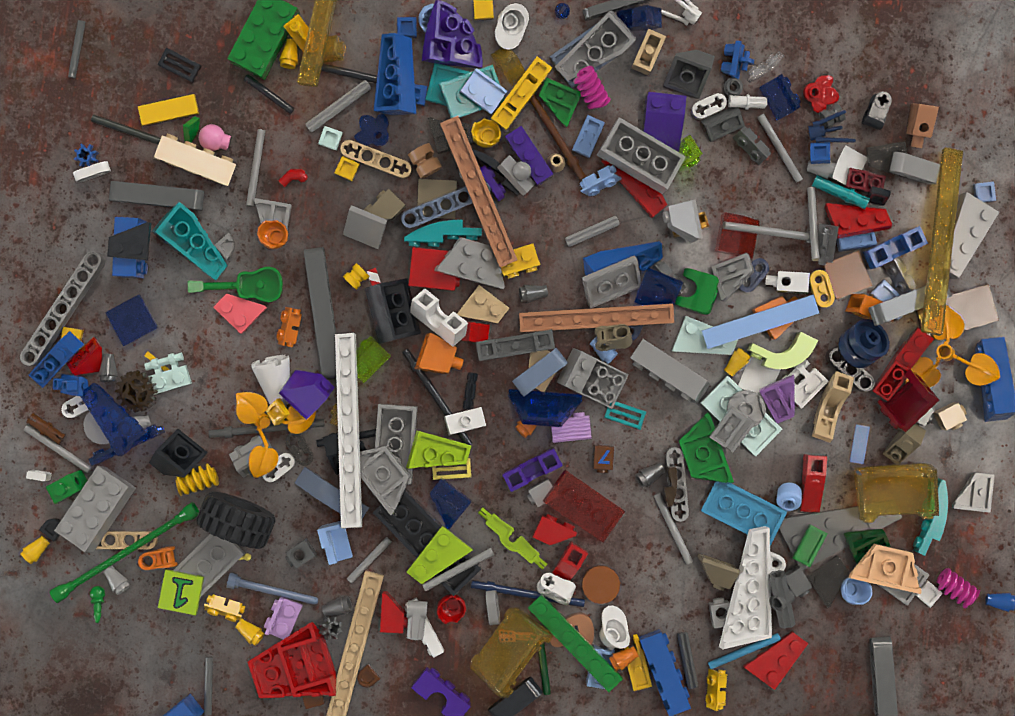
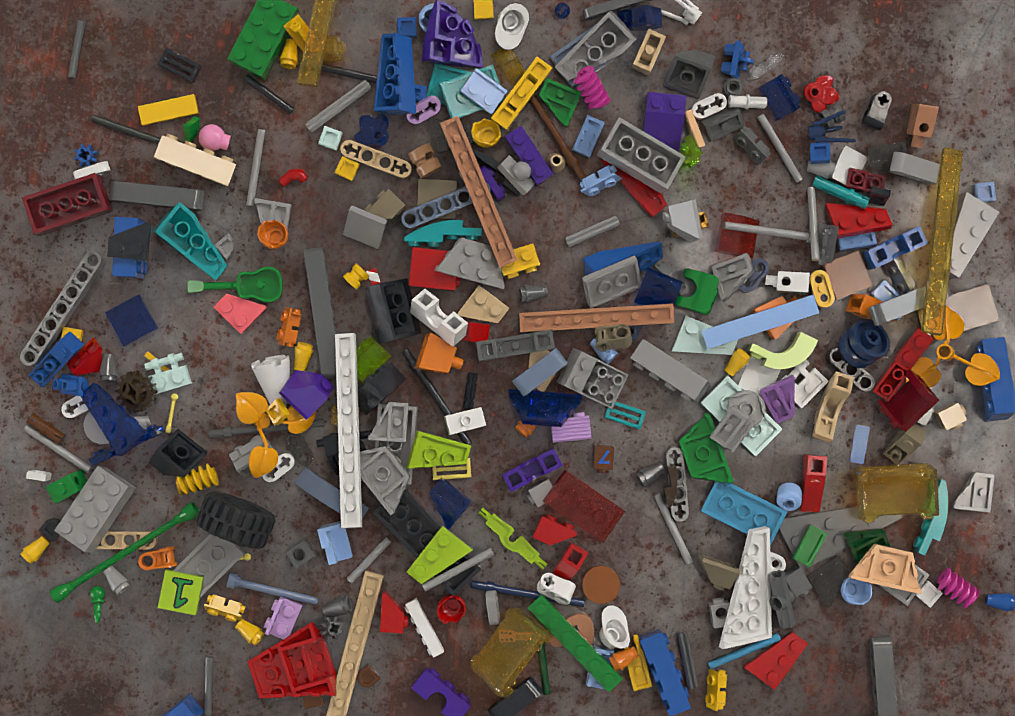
(67, 204): none -> dark red brick
(174, 397): none -> light yellow hinge
(303, 353): none -> yellow cone
(378, 387): none -> black brick
(392, 423): none -> light grey wing
(416, 618): light grey piece -> none
(426, 113): none -> lavender beam
(693, 128): none -> light nougat tile

